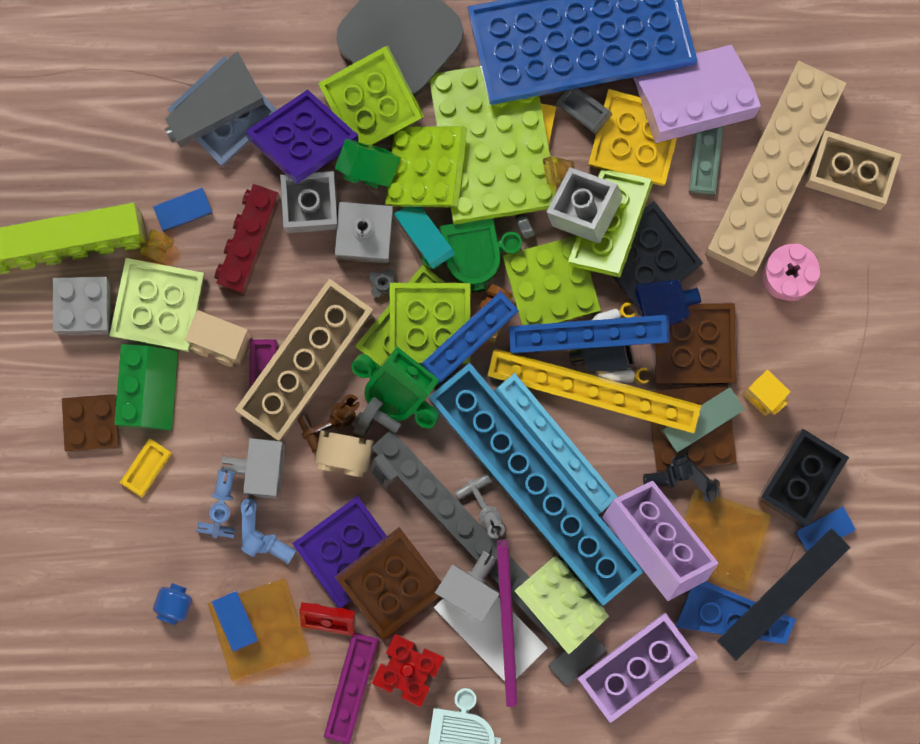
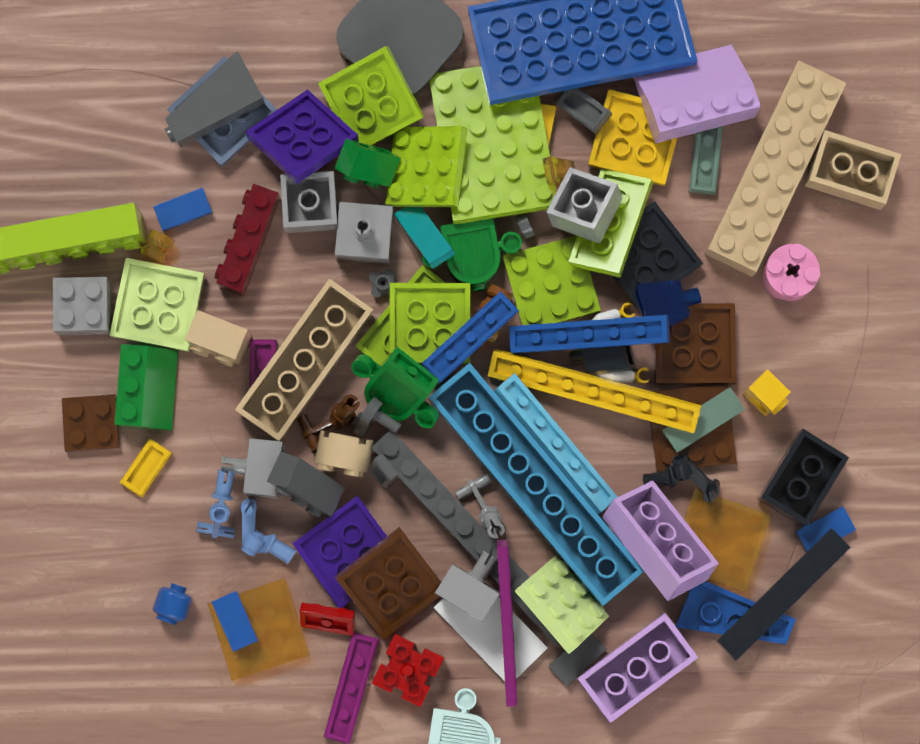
(305, 485): none -> dark grey brick

